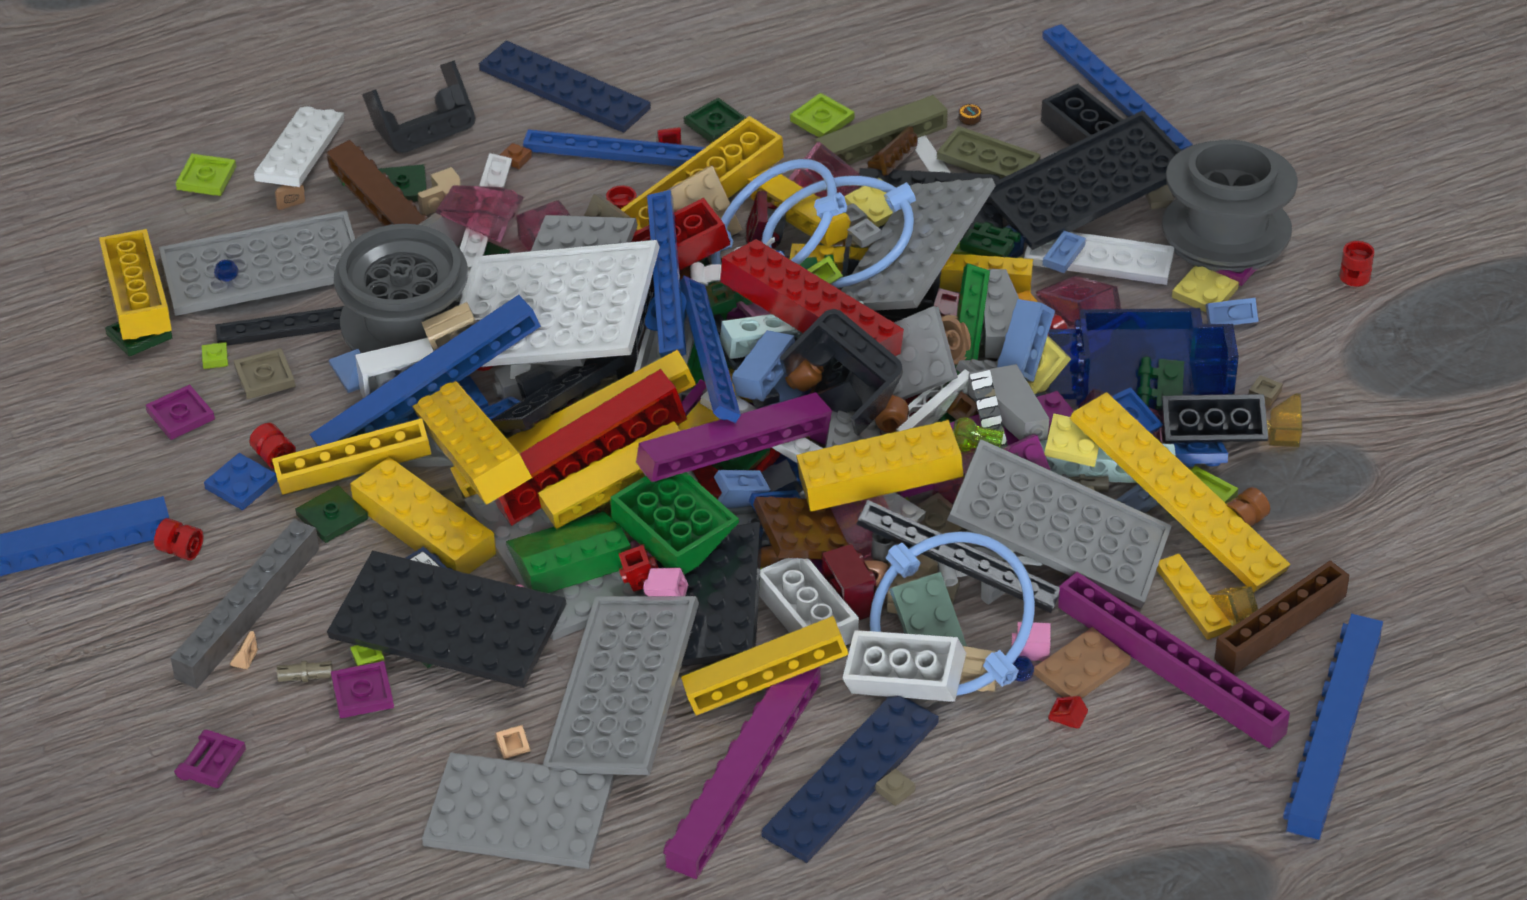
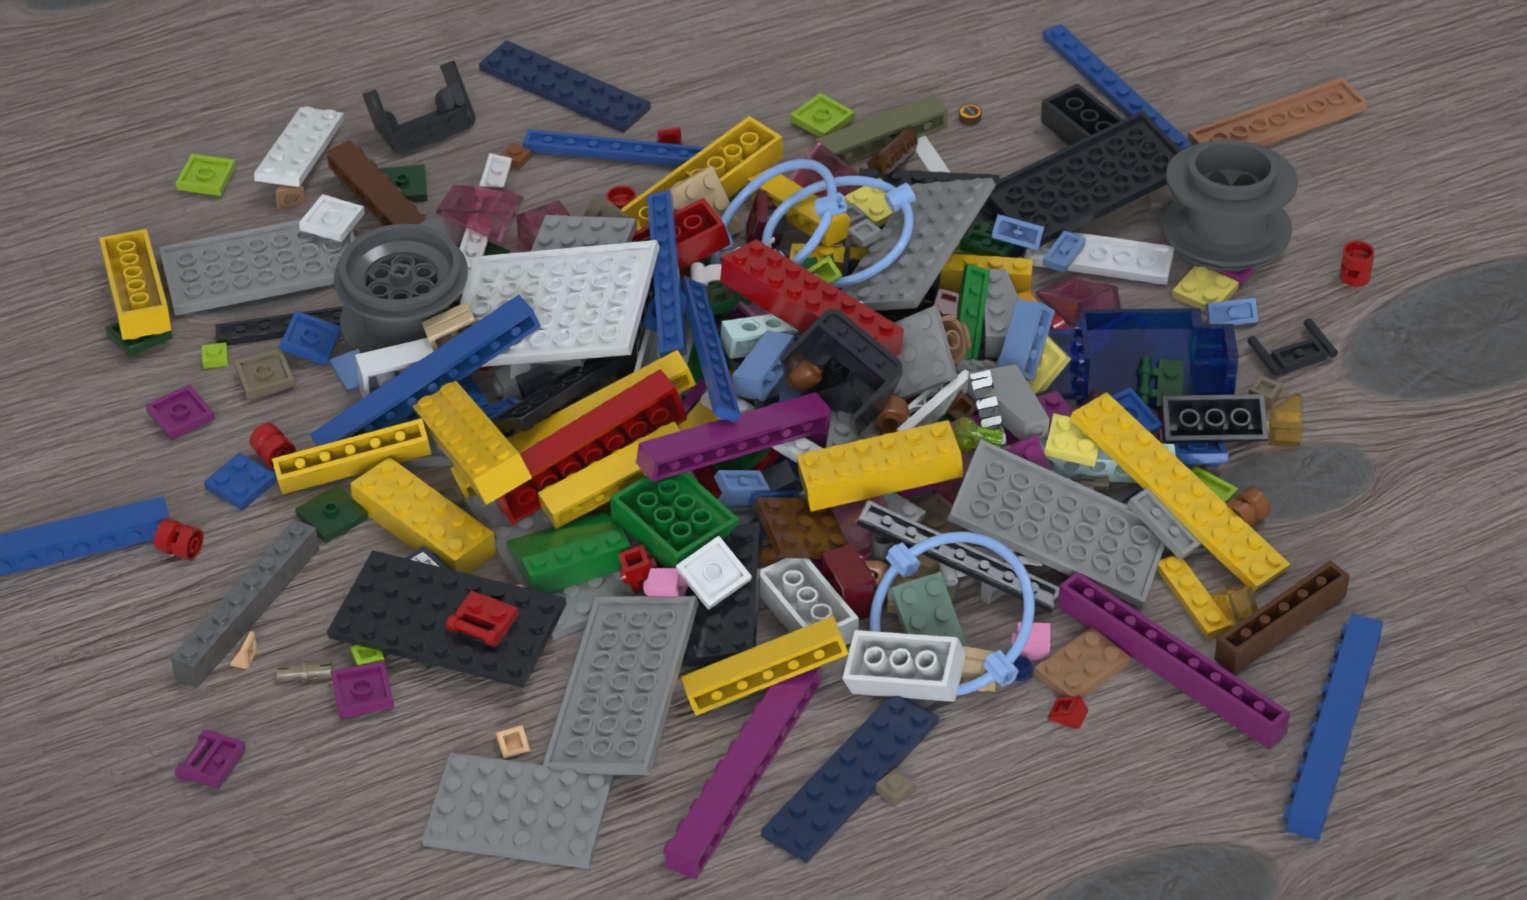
(226, 270): clear blue plate -> none
(310, 338): none -> blue plate
(331, 218): none -> white plate
(441, 184): tan brick -> none
(486, 612): none -> red plate
(713, 119): dark green plate -> none
(713, 572): none -> white plate
(984, 153): olive plate -> none
(1017, 232): none -> medium blue slope
(1164, 524): none -> light grey plate
(1286, 115): none -> nougat plate
(1297, 354): none -> black plate

